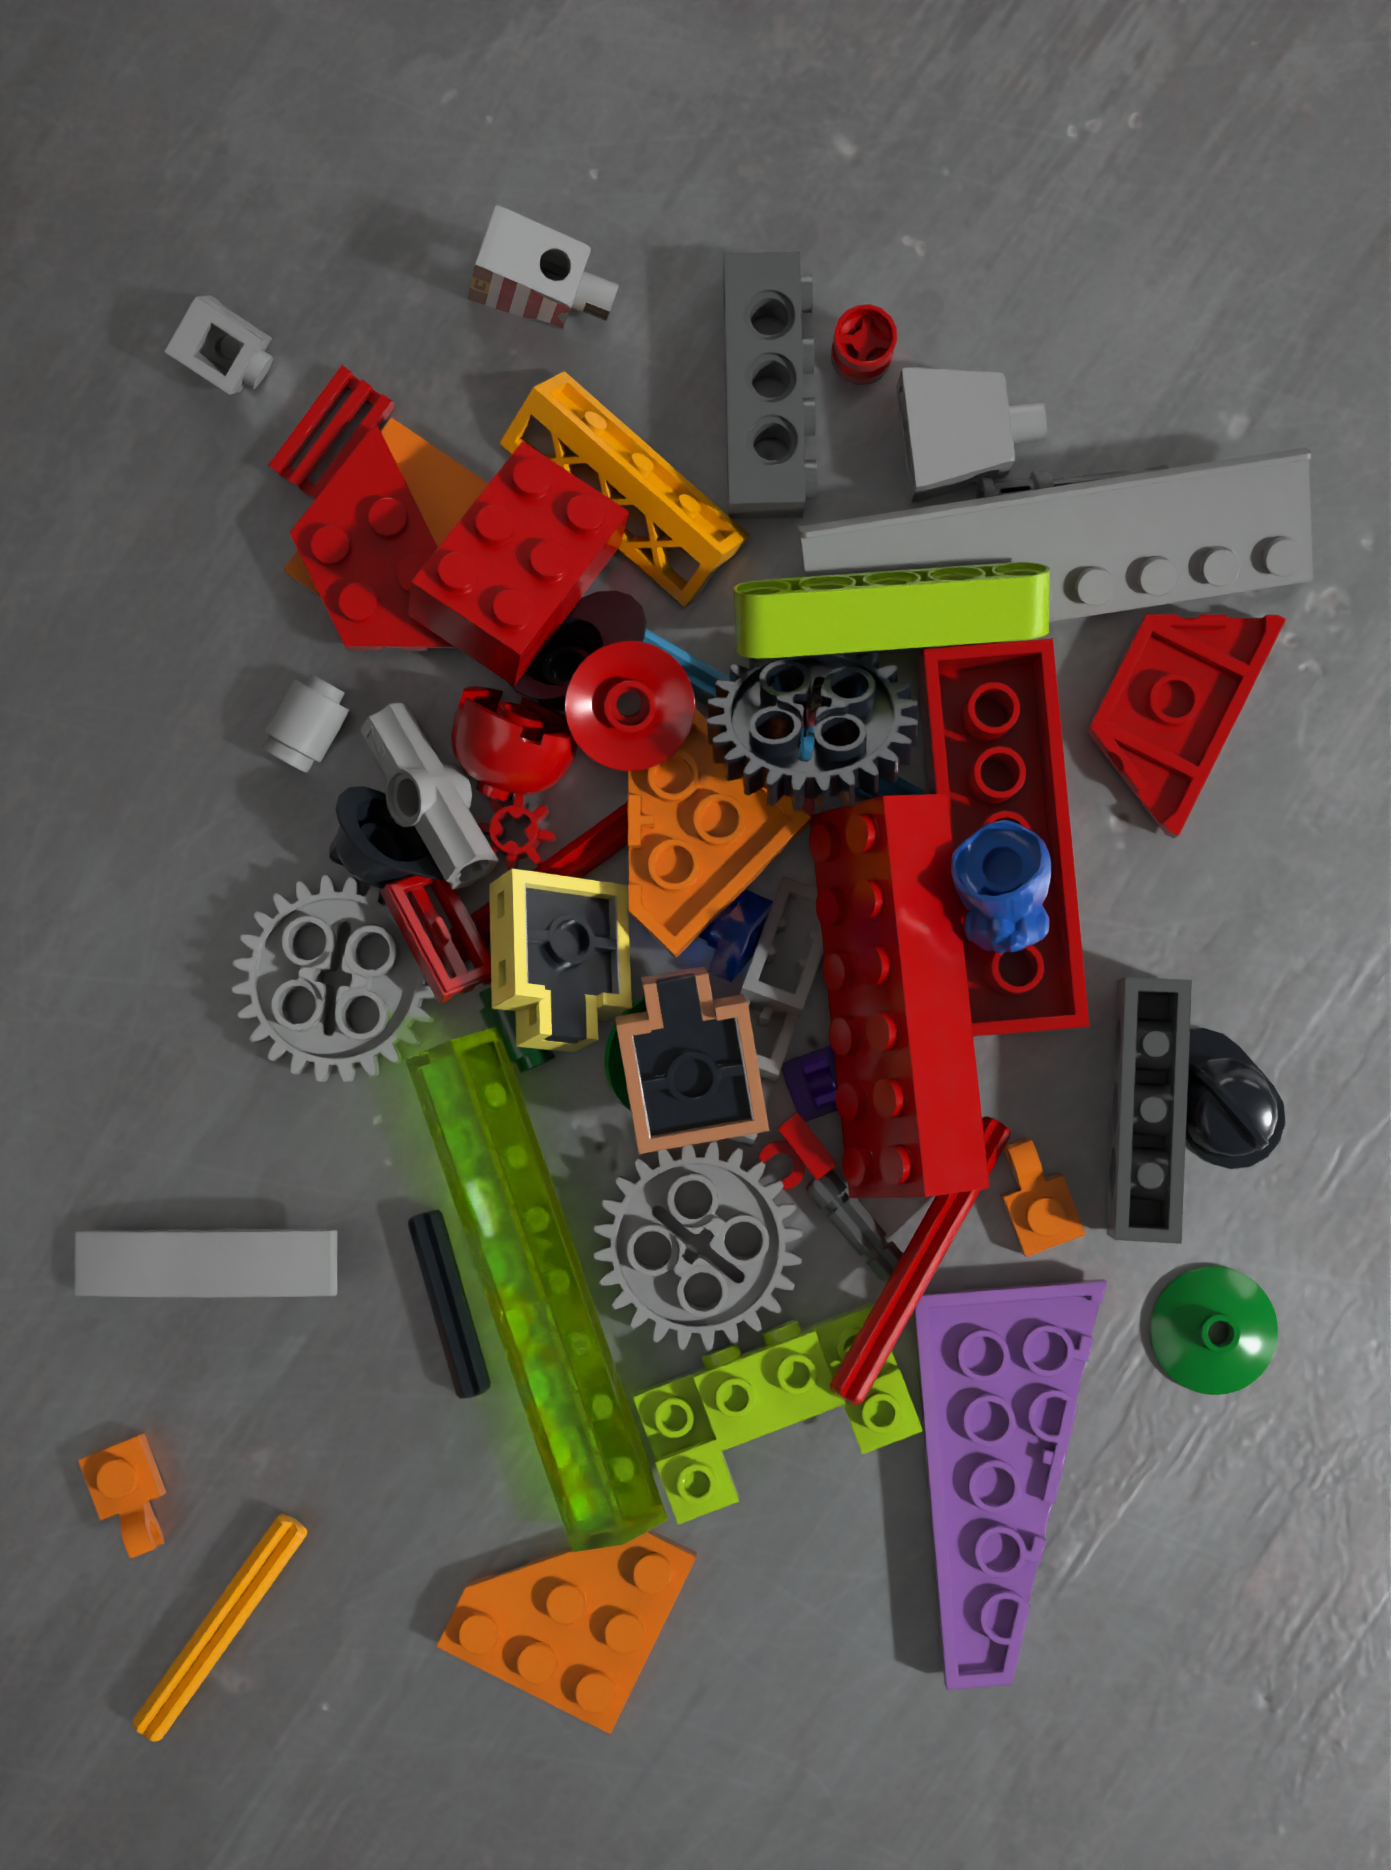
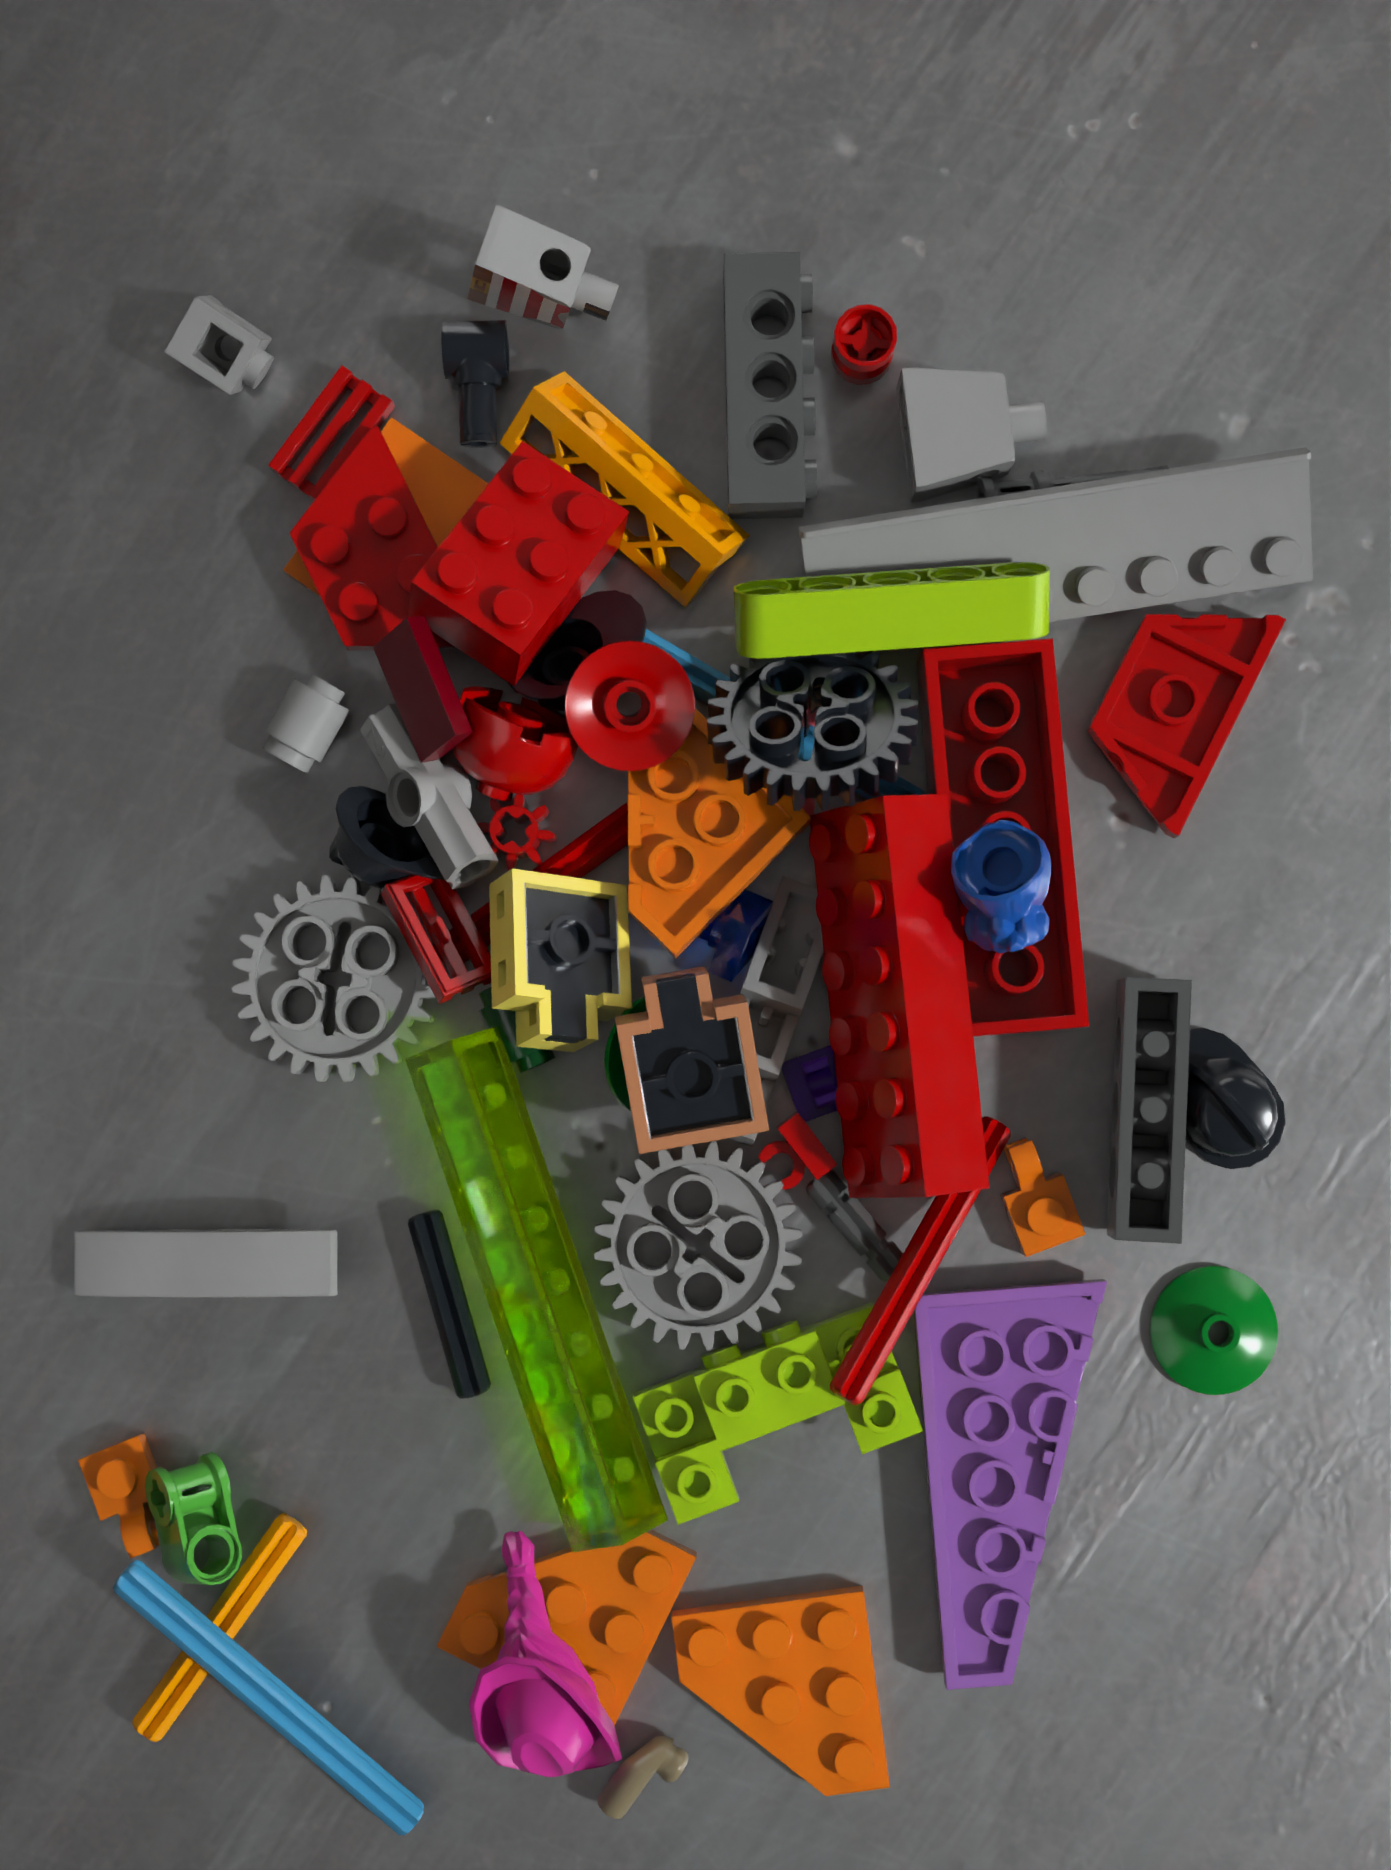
(193, 1515): none -> bright green piece
(268, 1697): none -> dark azure axle
(422, 689): none -> dark red tile
(476, 361): none -> black pin
(537, 1700): none -> dark pink hat
(636, 1771): none -> dark tan arm
(793, 1680): none -> orange plate

